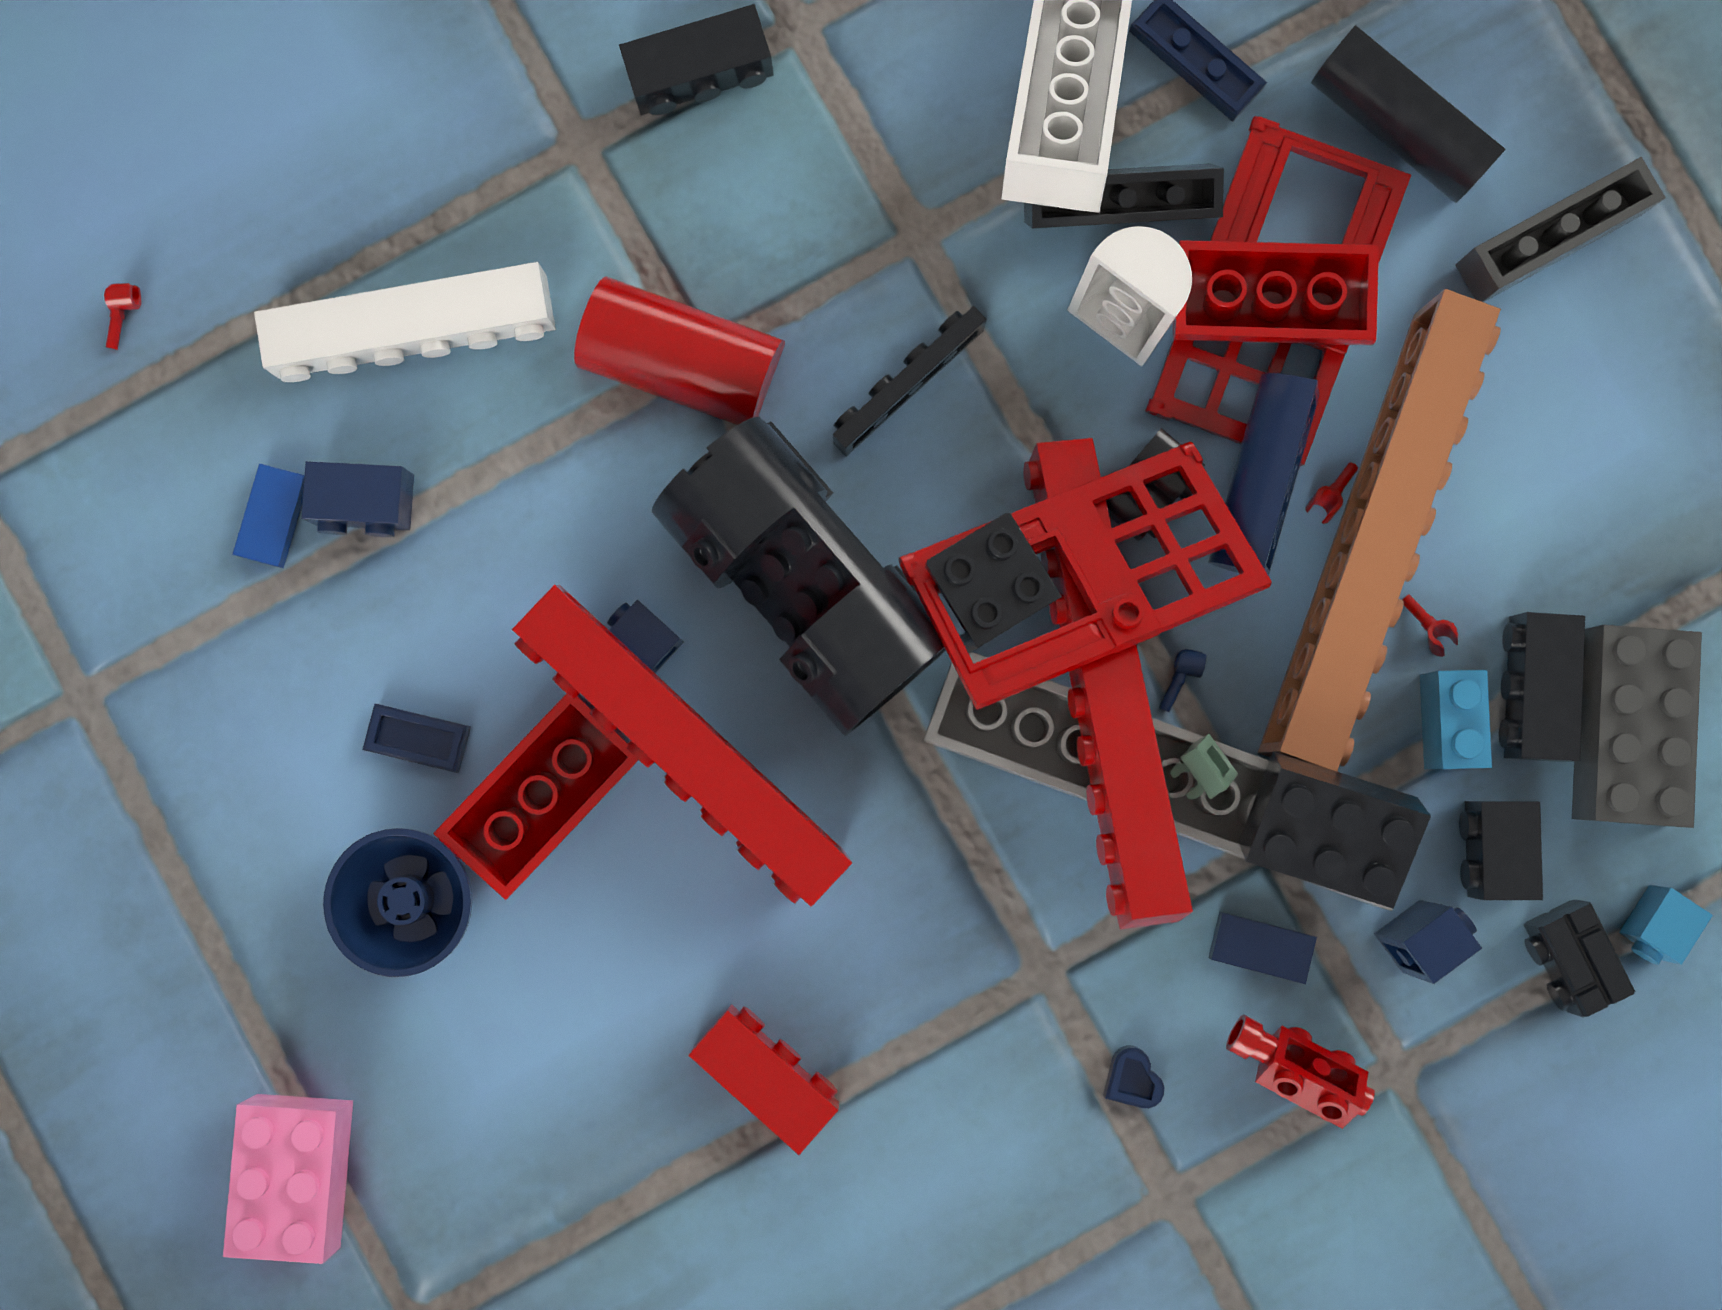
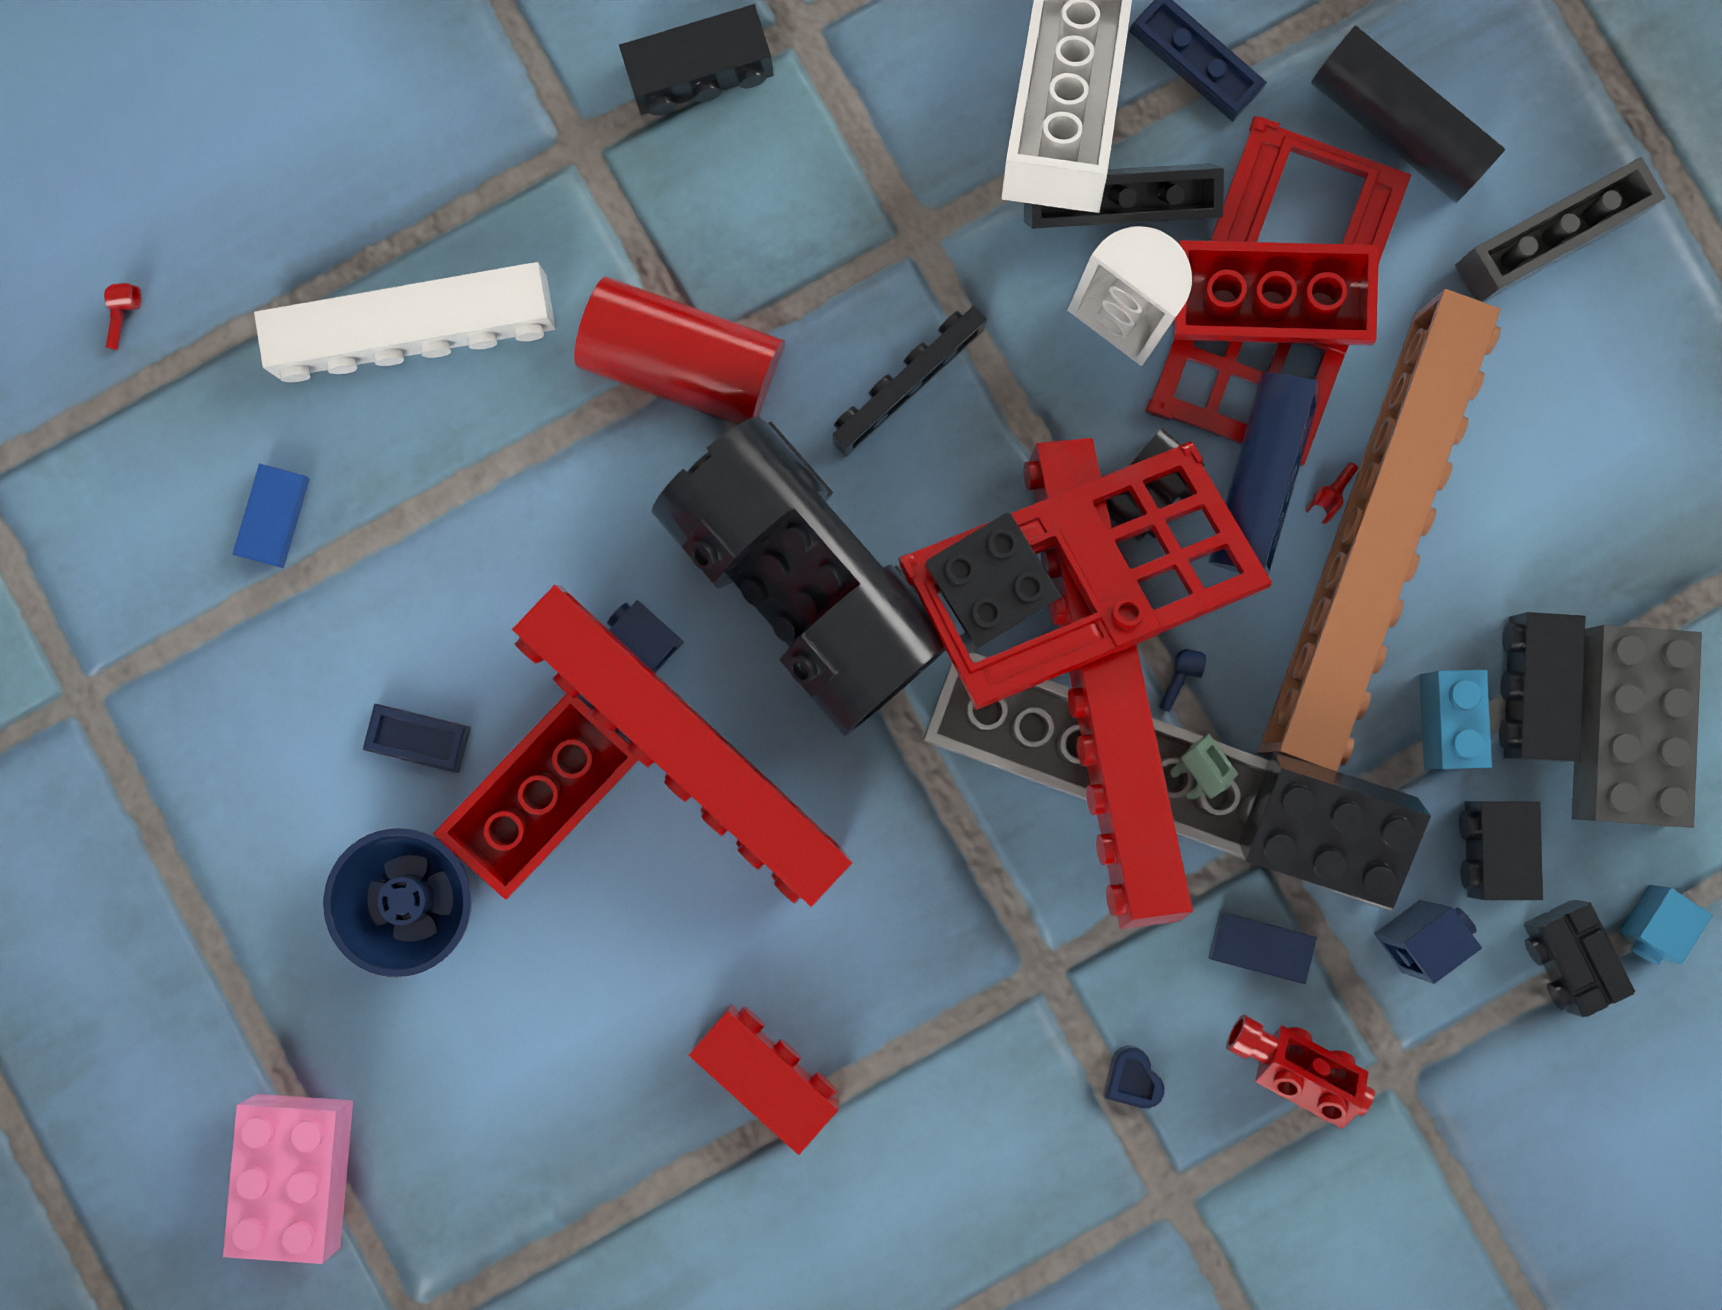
(357, 498): dark blue brick -> none
(1434, 627): red hand -> none

